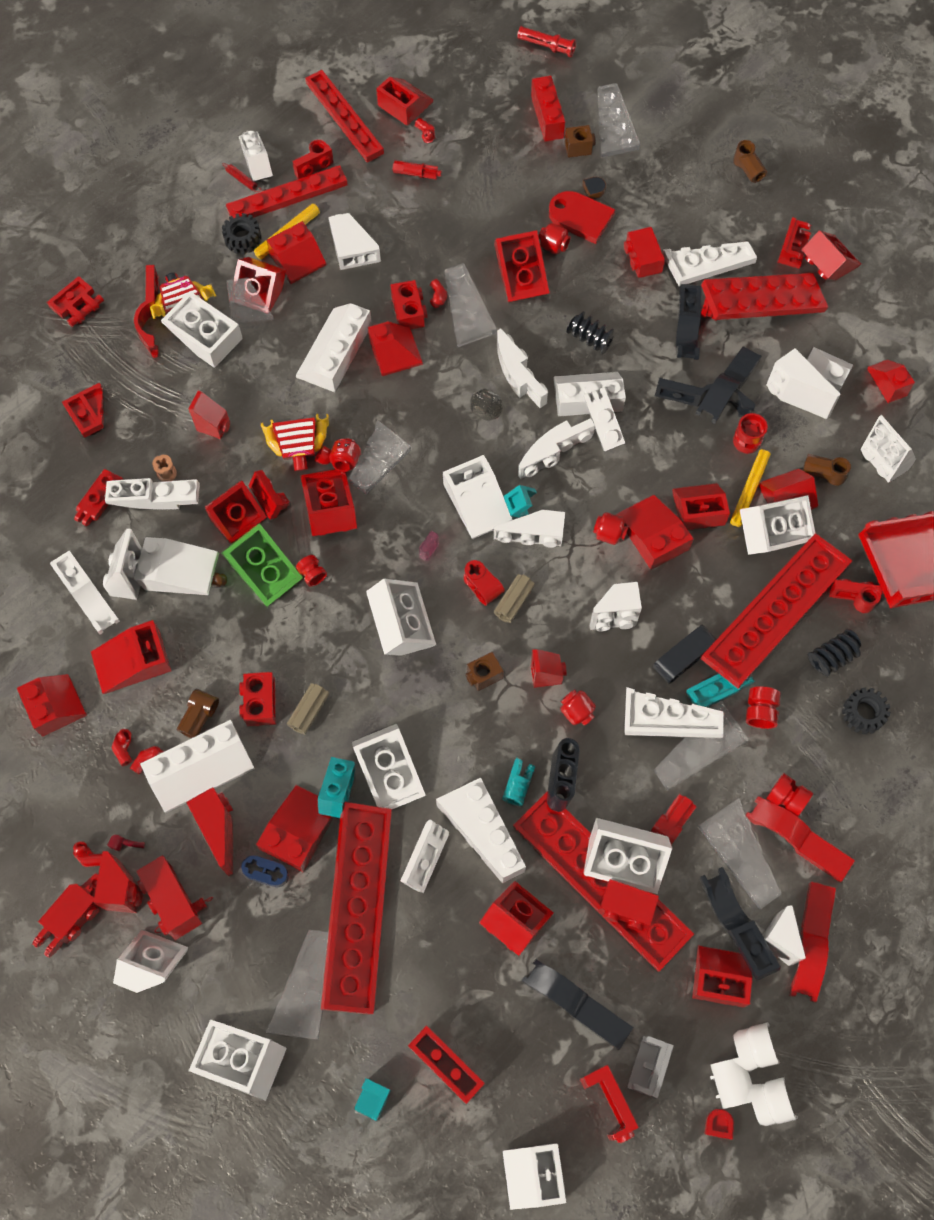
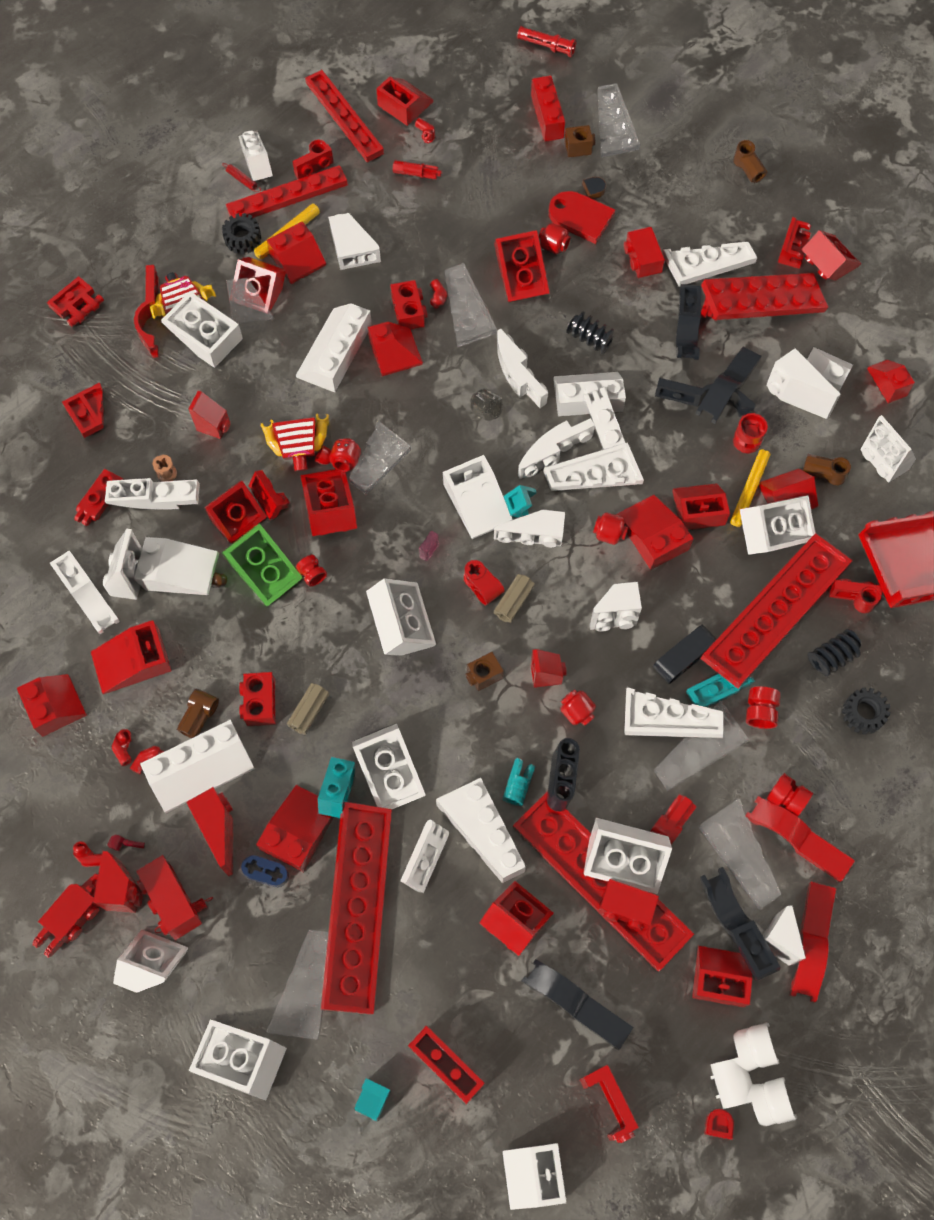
(599, 469): none -> white wing
(650, 1067): light grey hinge -> none

